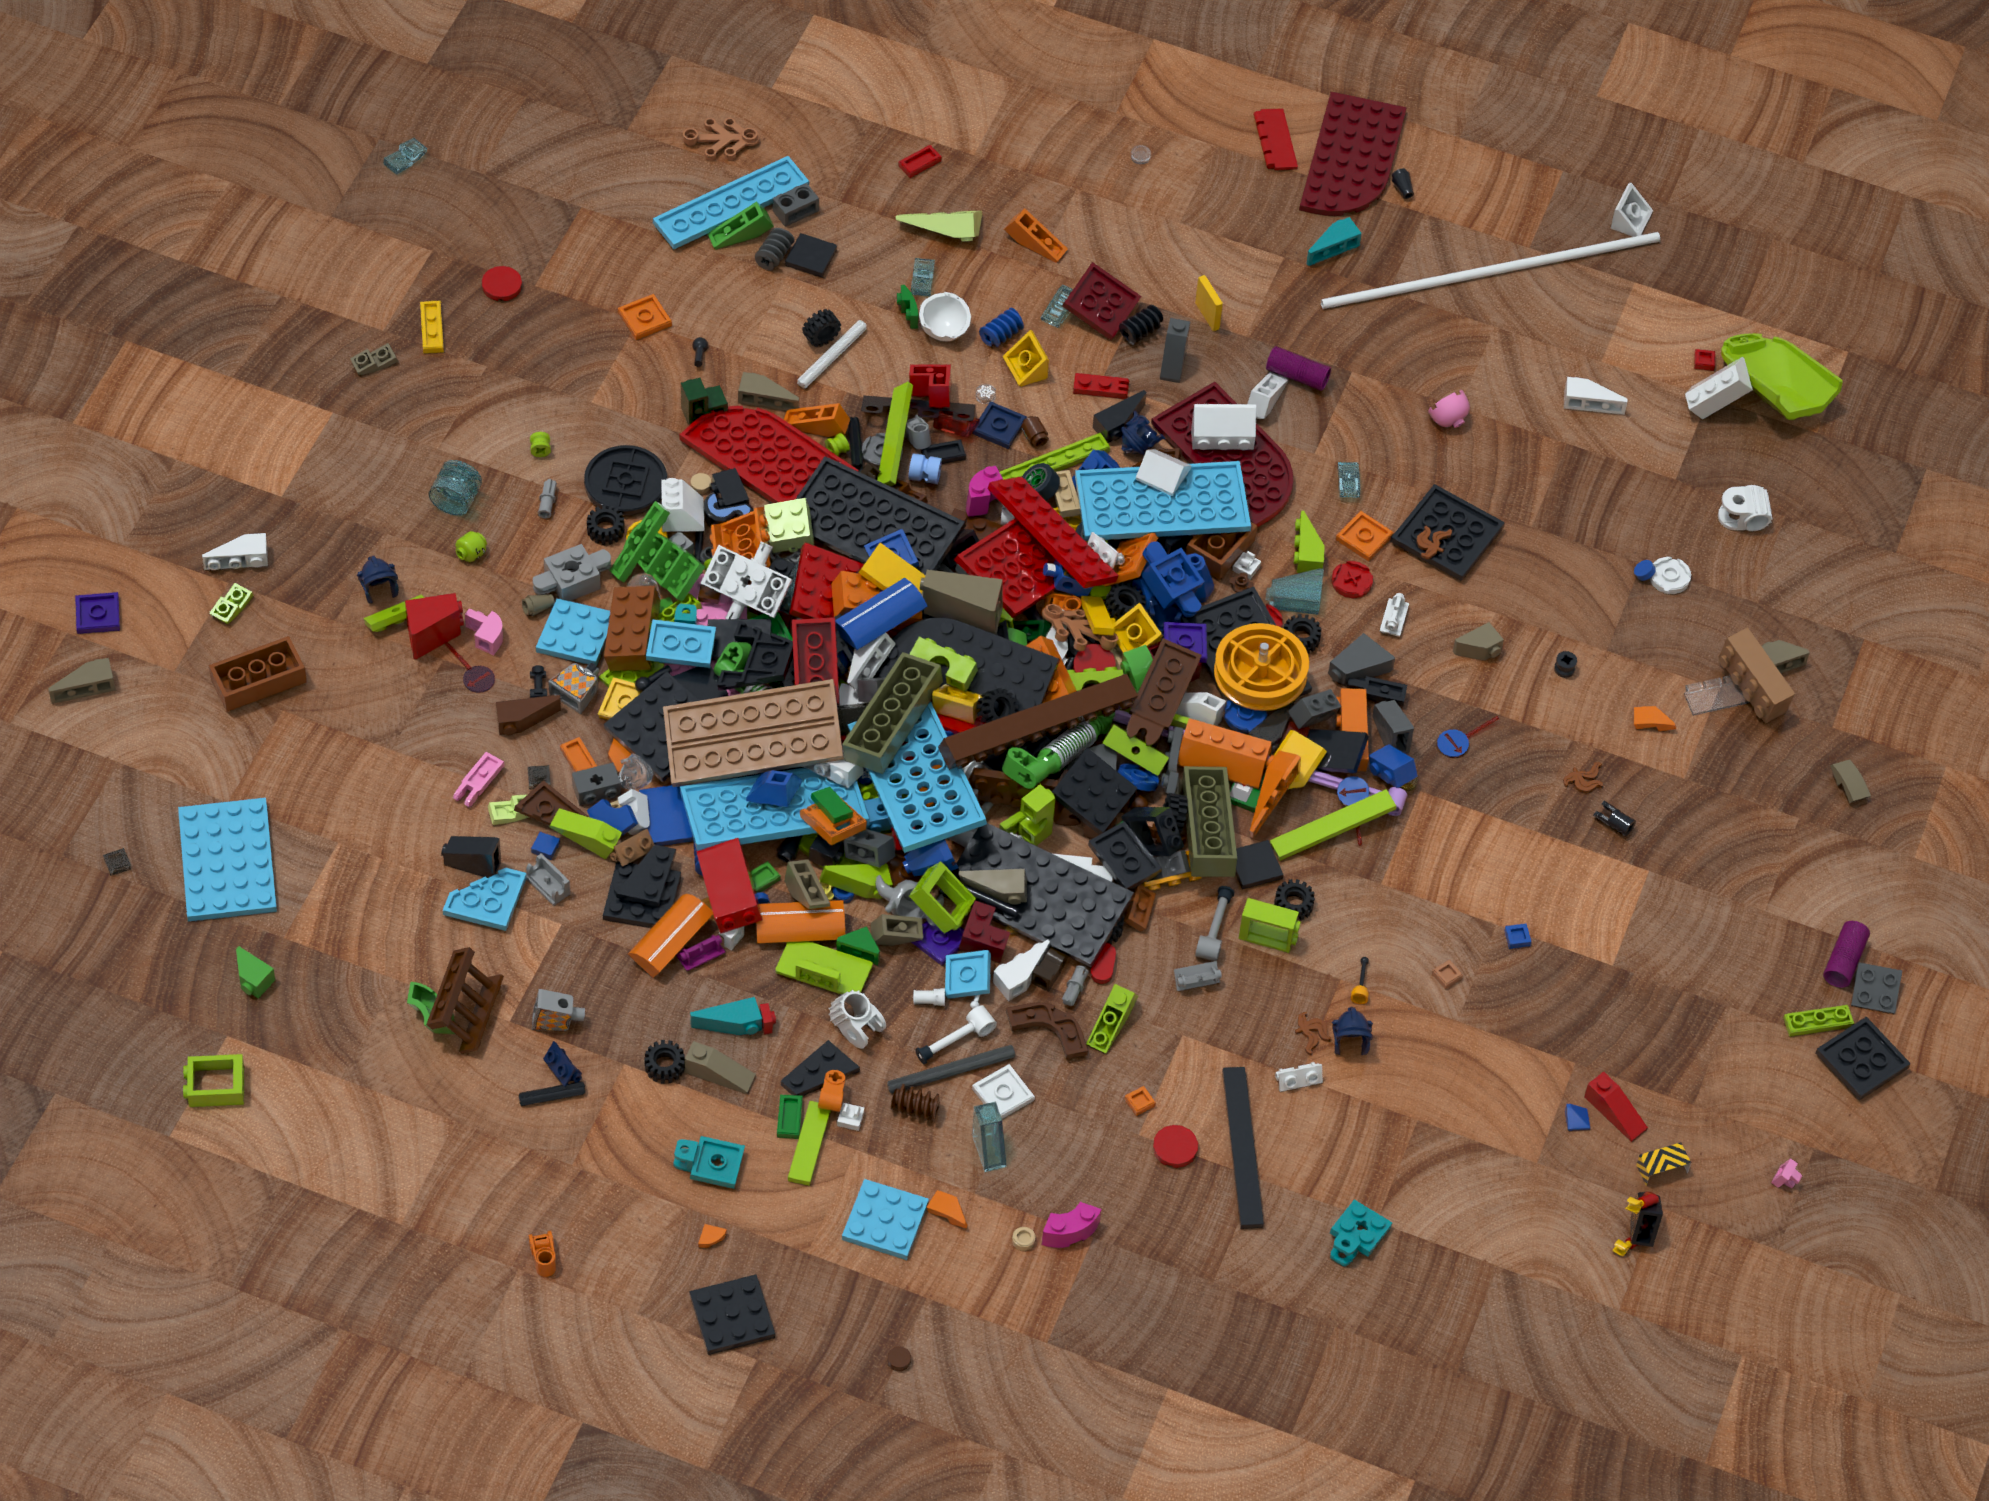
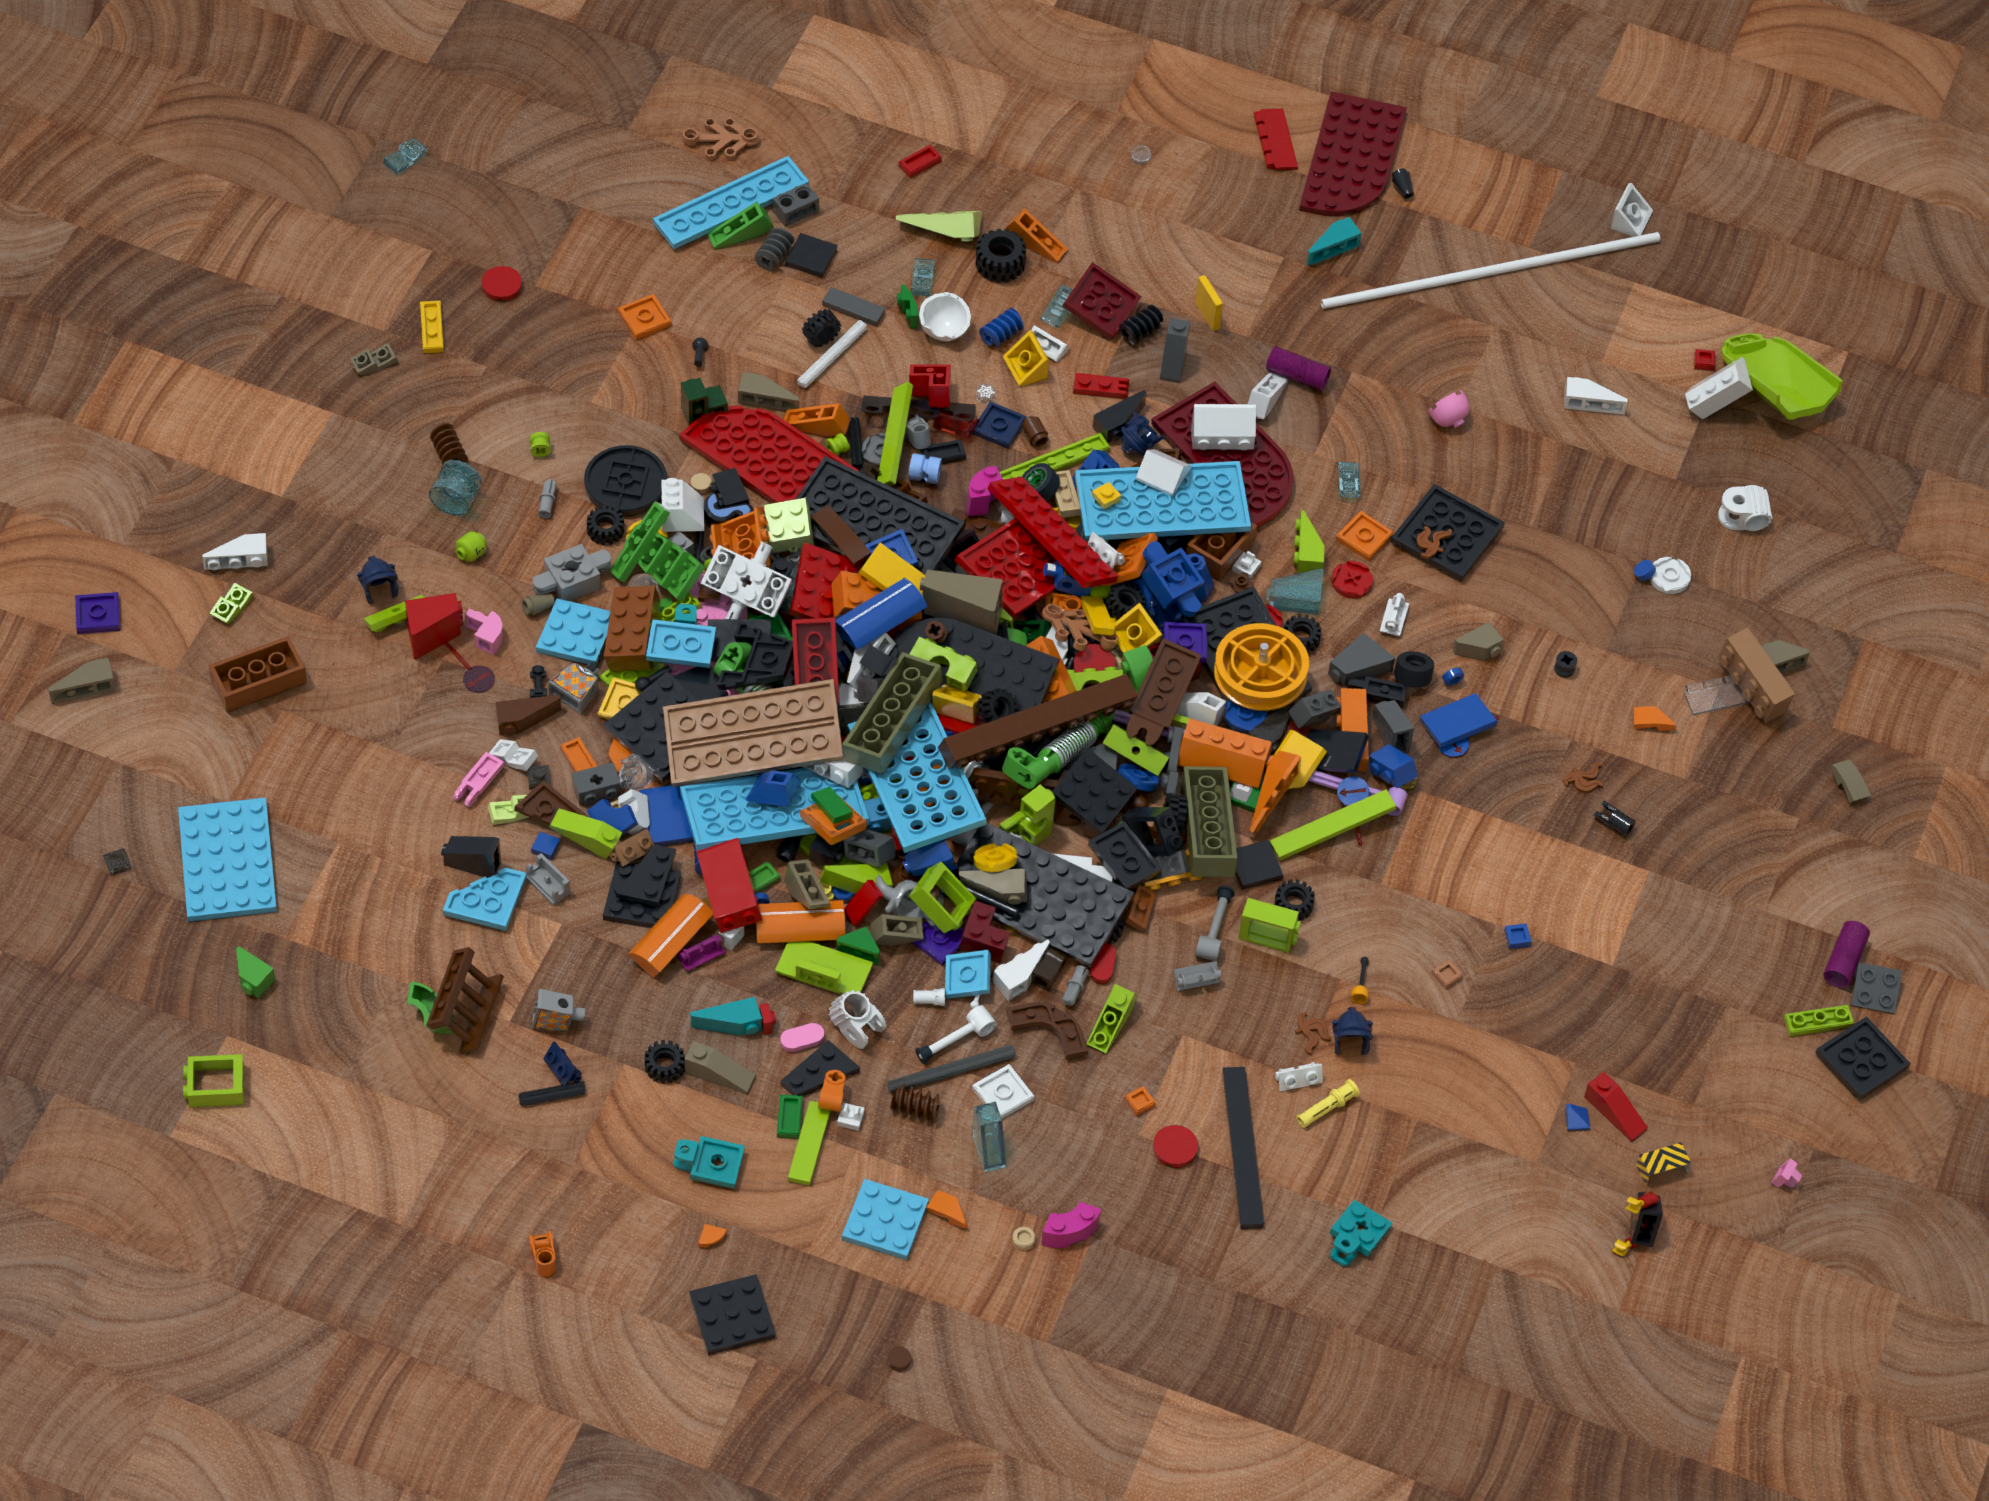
(447, 443): none -> reddish brown piece
(513, 755): none -> white slope
(802, 1037): none -> bright pink tile
(841, 535): none -> reddish brown slope
(853, 306): none -> dark grey tile
(863, 902): none -> red tile
(877, 661): none -> black bracket
(942, 631): none -> reddish brown bush
(995, 858): none -> yellow tile
(1000, 267): none -> black tyre
(1052, 347): none -> white slope
(1106, 495): none -> yellow plate
(1336, 1098): none -> light yellow pin
(1414, 669): none -> black tyre
(1453, 676): none -> blue tile
(1458, 720): none -> blue tile

